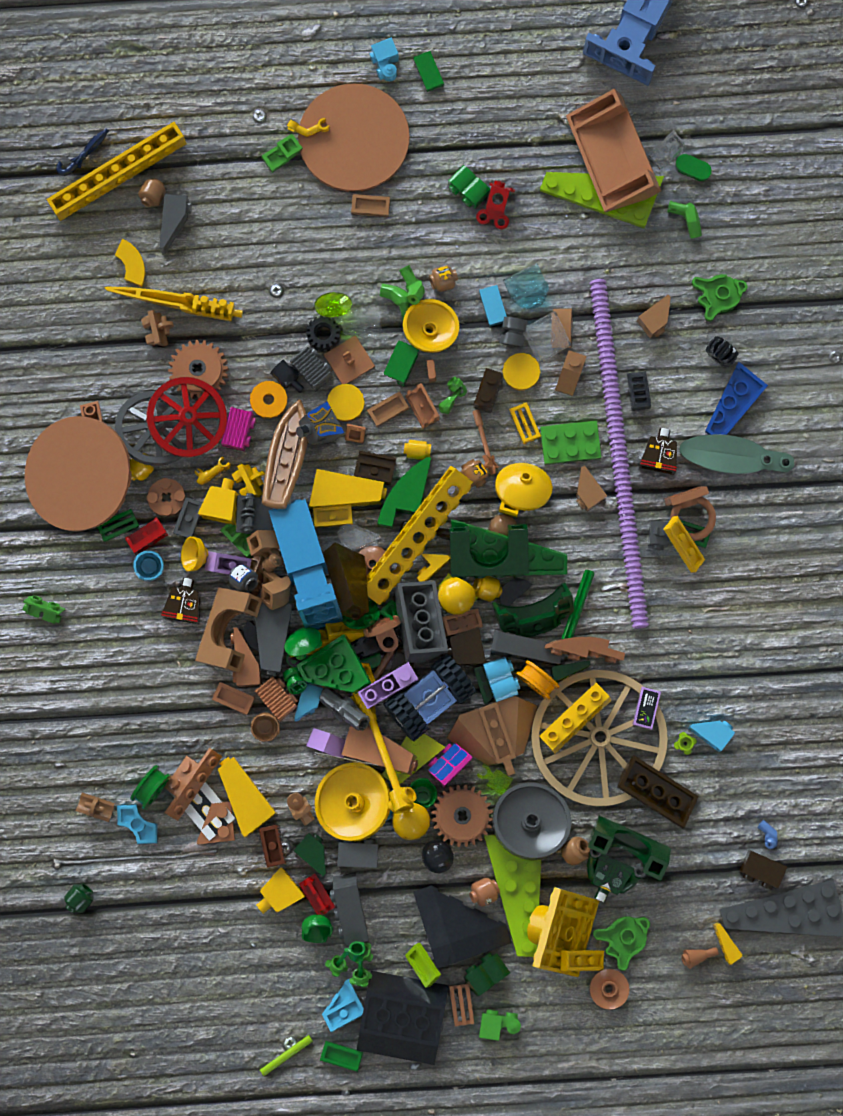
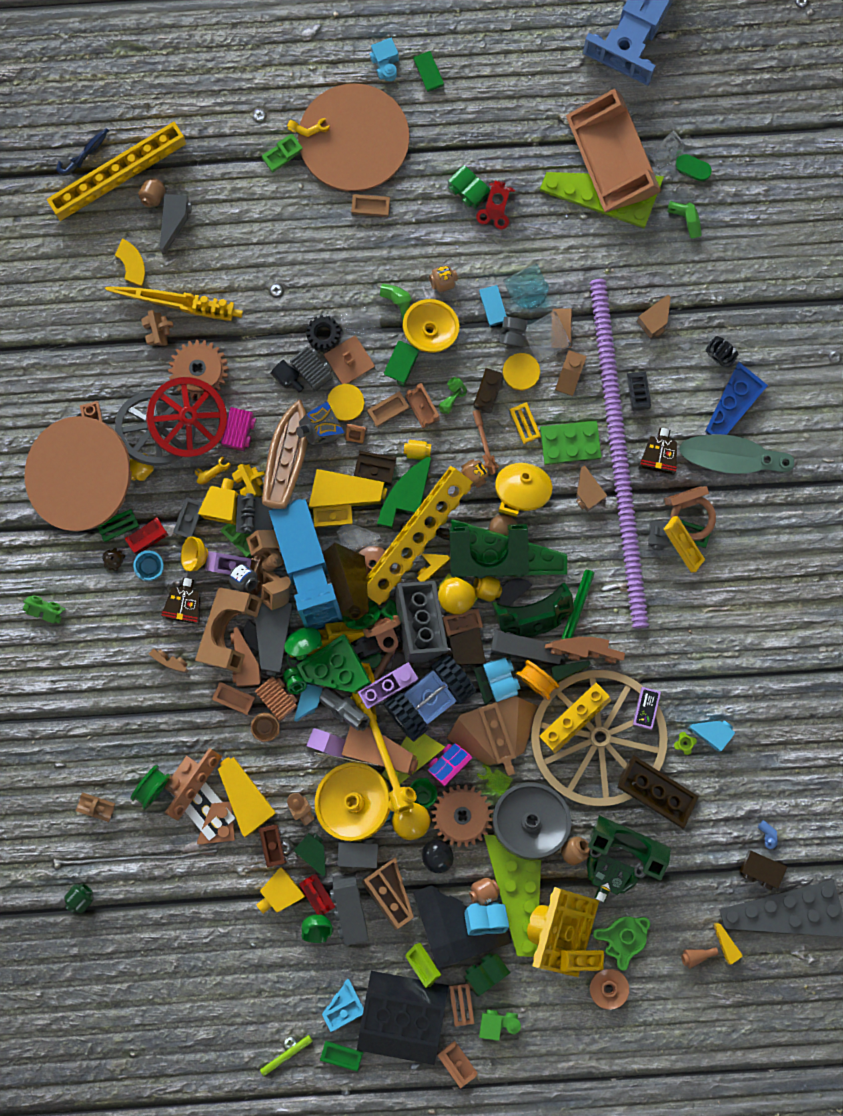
(116, 562): none -> dark brown animal
(143, 830): medium azure tile -> none
(162, 487): nougat plate -> none
(173, 663): none -> medium nougat slope
(260, 392): light orange tile -> none
(333, 304): clear neon green dish -> none
(358, 953): plant -> none
(389, 894): none -> medium nougat wedge
(414, 287): bright green arm -> none
(431, 371): nougat tile -> none
(457, 1064): none -> nougat hinge
(486, 919): none -> medium azure brick
(719, 294): bright green tile -> none

